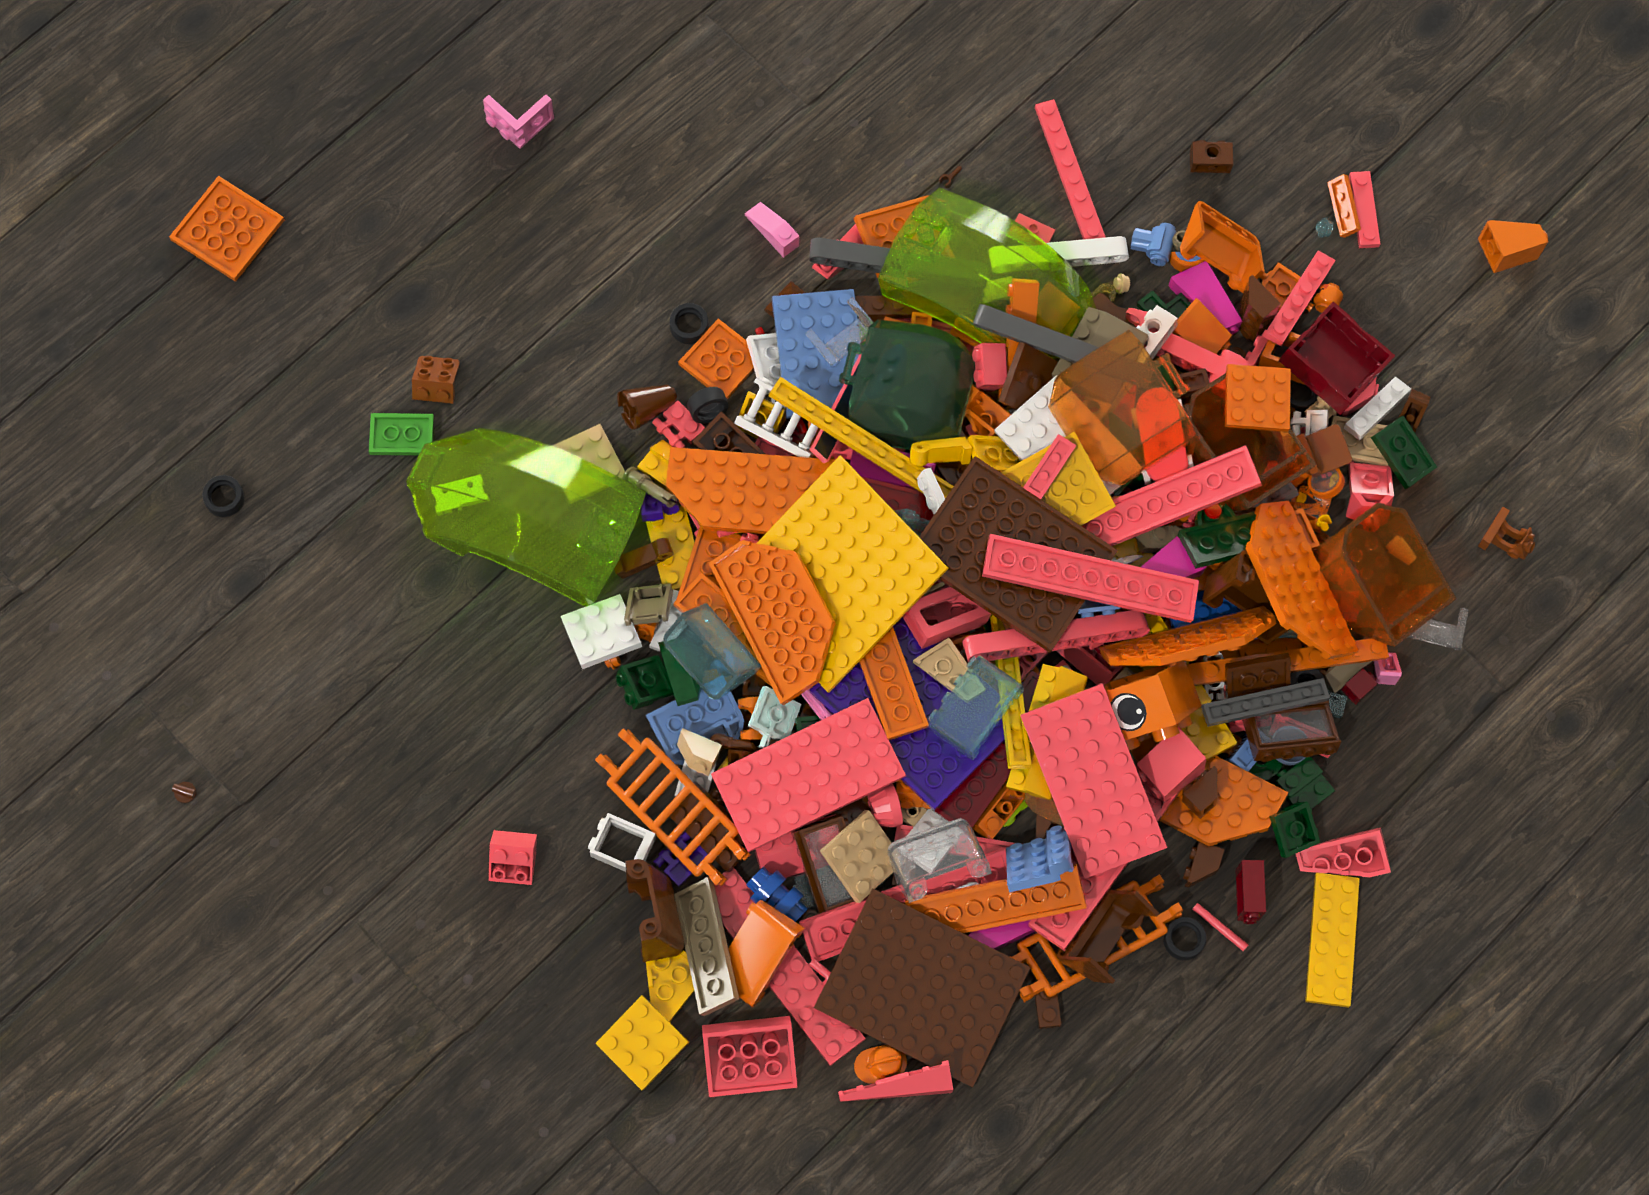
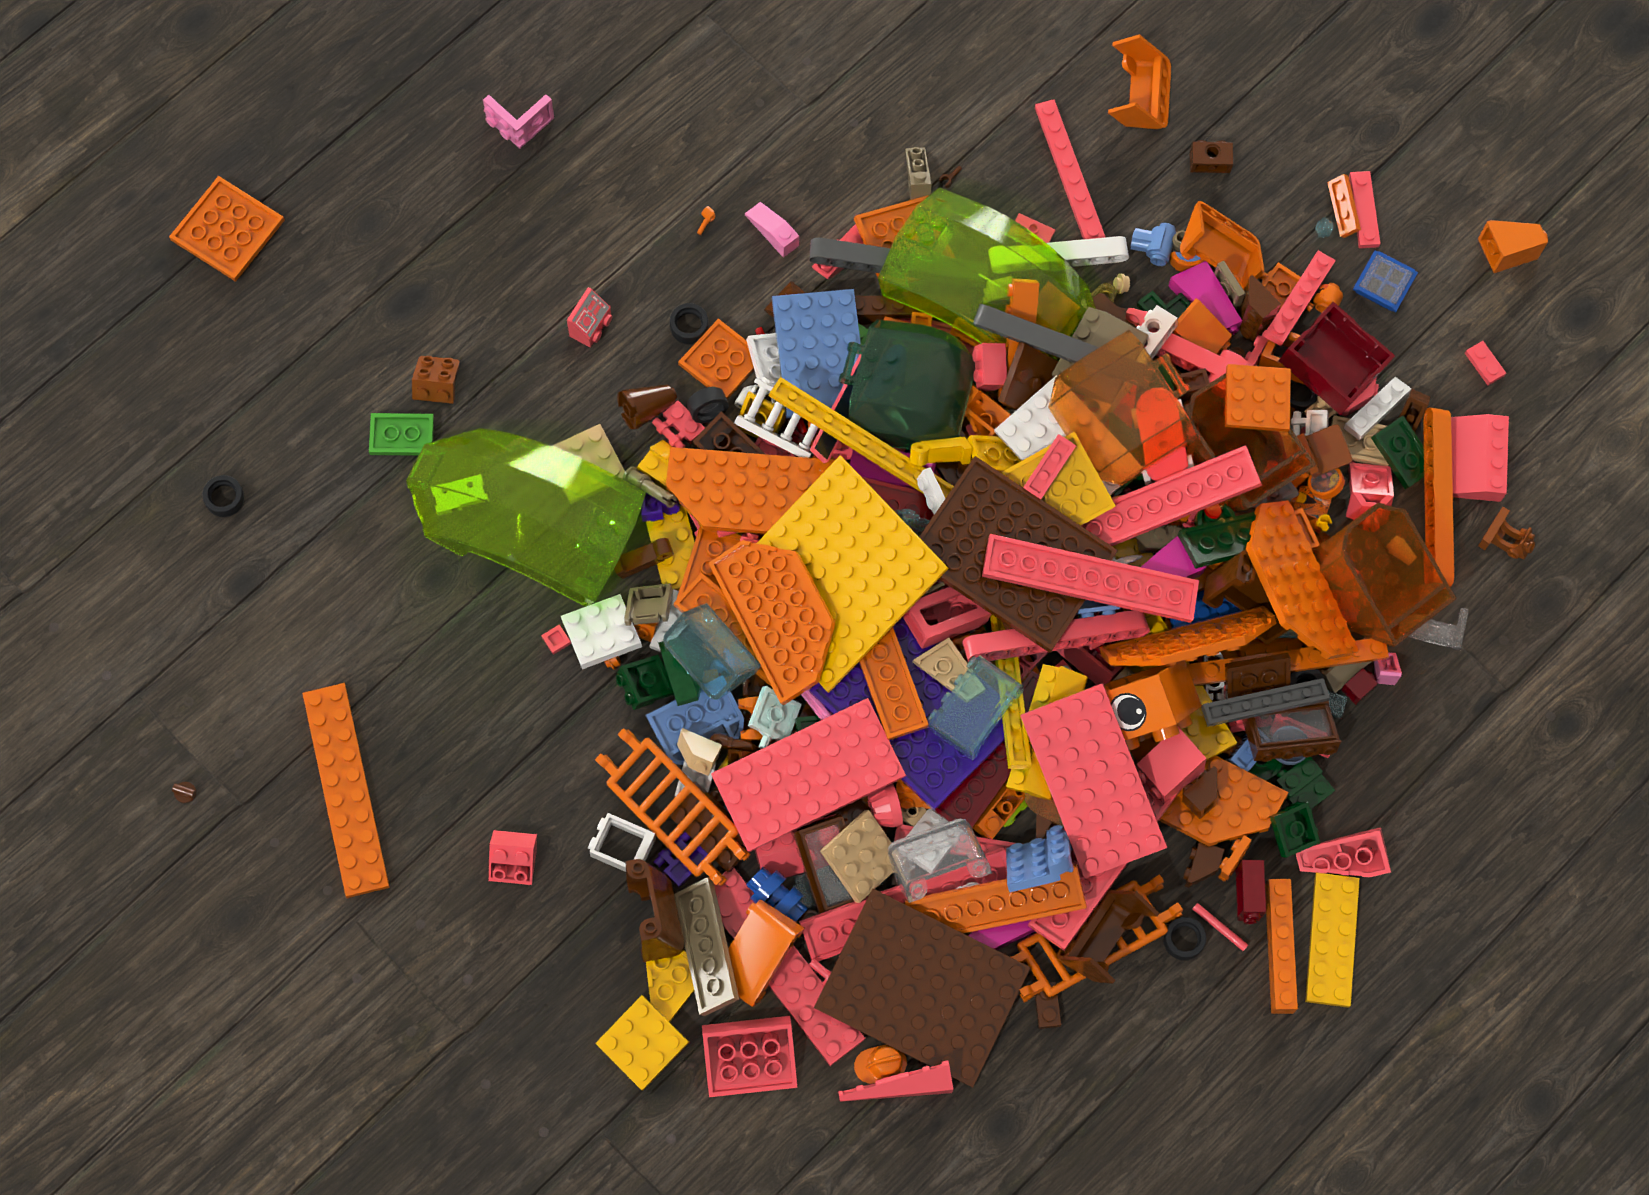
(345, 790): none -> orange plate
(556, 639): none -> coral plate
(589, 318): none -> coral slope
(709, 216): none -> orange hand
(740, 400): none -> white arm
(837, 346): clear plate -> none
(918, 172): none -> dark tan slope
(1149, 84): none -> orange windscreen
(1230, 284): none -> dark tan tile
(1238, 852): none -> orange plate
(1281, 946): none -> orange brick
(1385, 281): none -> clear piece
(1439, 489): none -> orange beam
(1480, 456): none -> coral slope
(1485, 363): none -> coral plate

